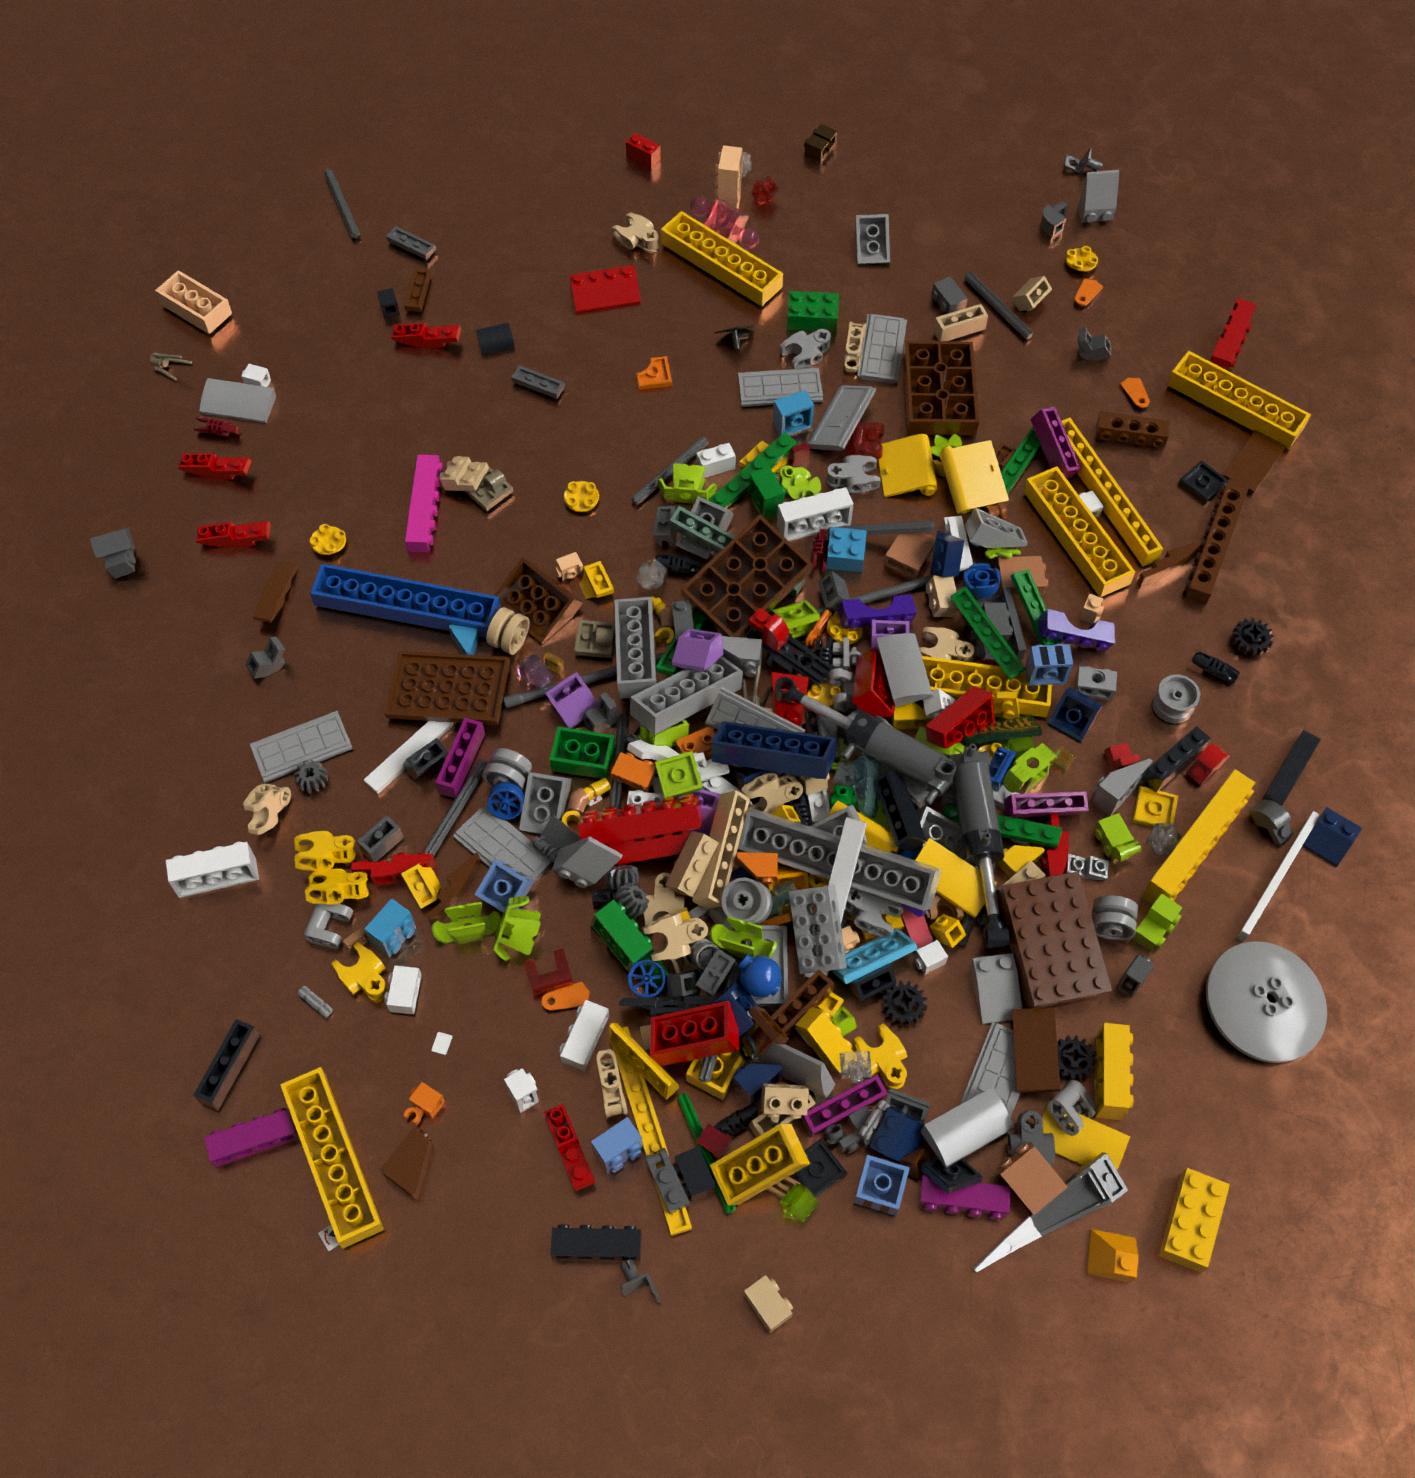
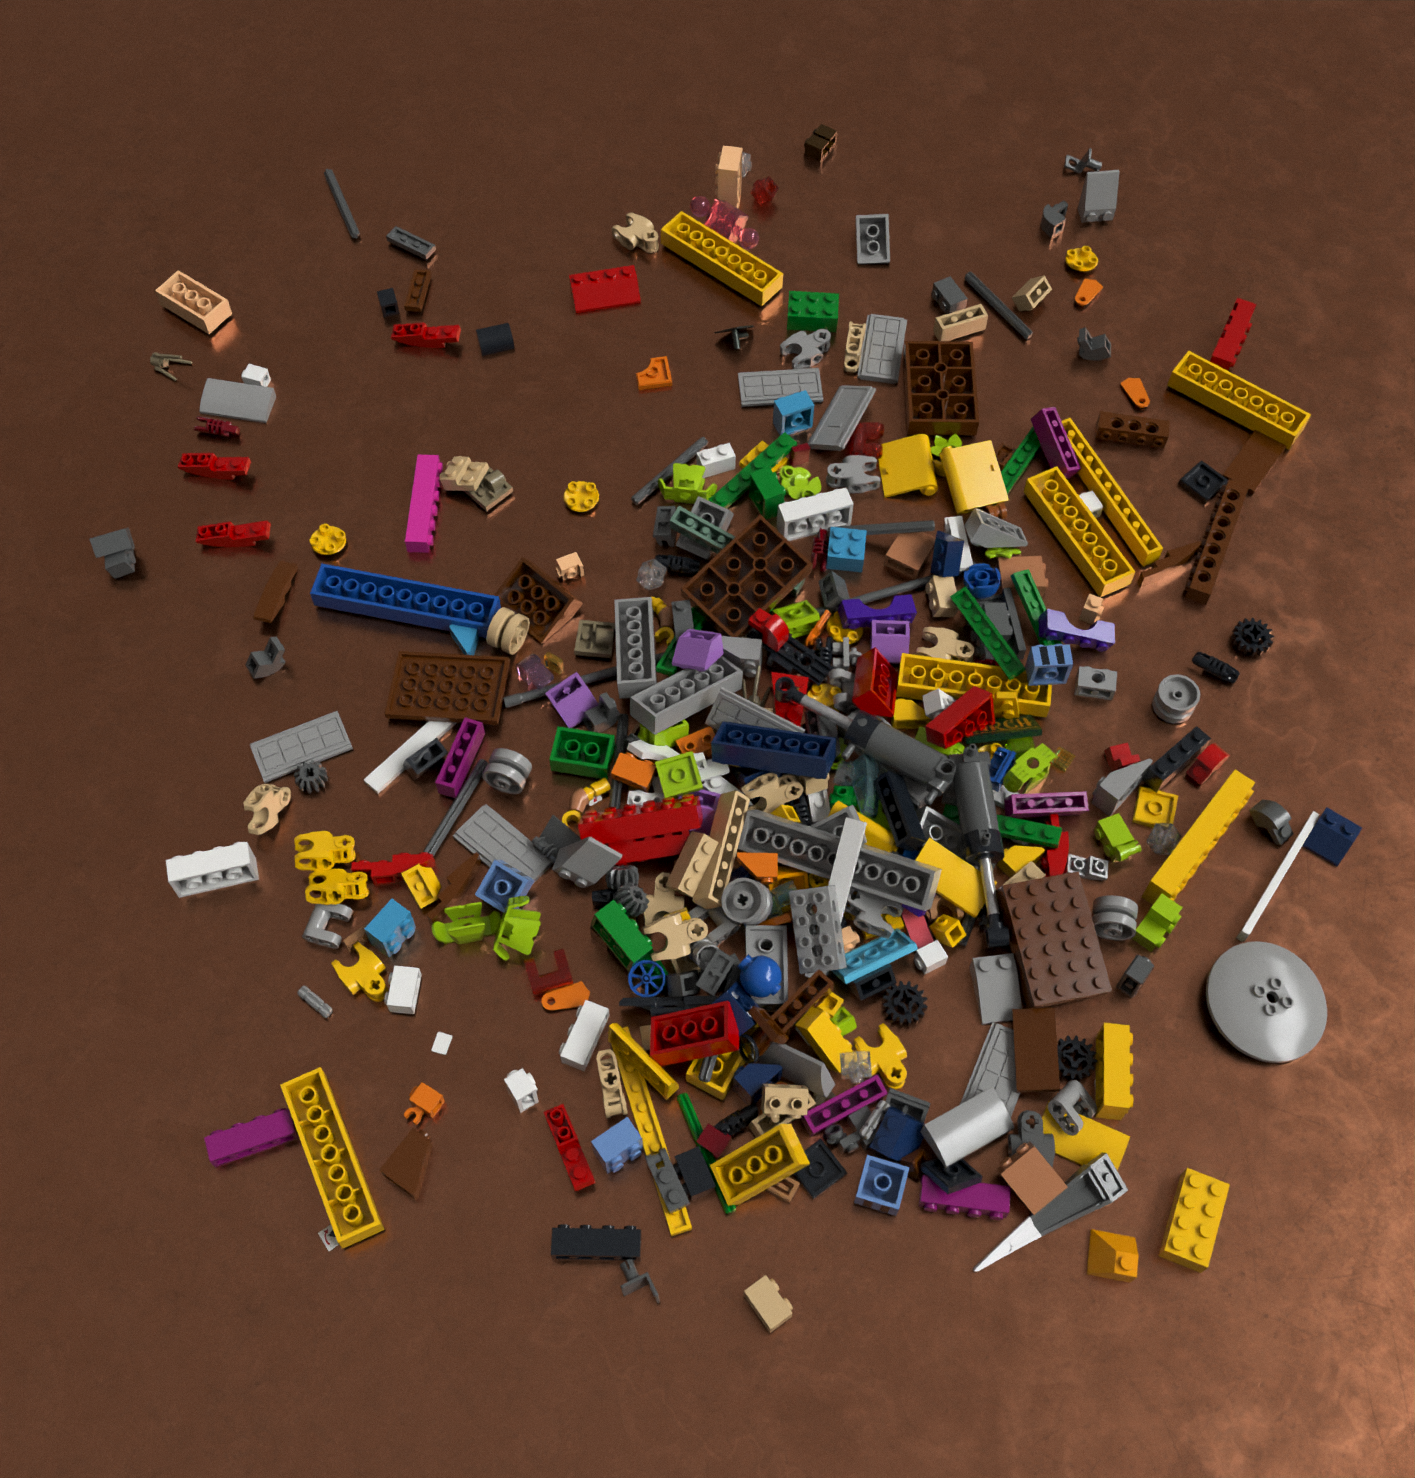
(226, 1064): black brick -> none
(380, 839): dark grey brick -> none
(506, 800): blue wheel -> none
(538, 382): dark grey plate -> none
(543, 798): light grey slope -> none
(595, 581): yellow slope -> none
(643, 150): red brick -> none
(731, 940): lime piece -> none
(798, 1203): clear neon green brick -> none
(904, 668): light grey slope -> none
(1075, 713): dark blue slope -> none
(1292, 768): black beam -> none

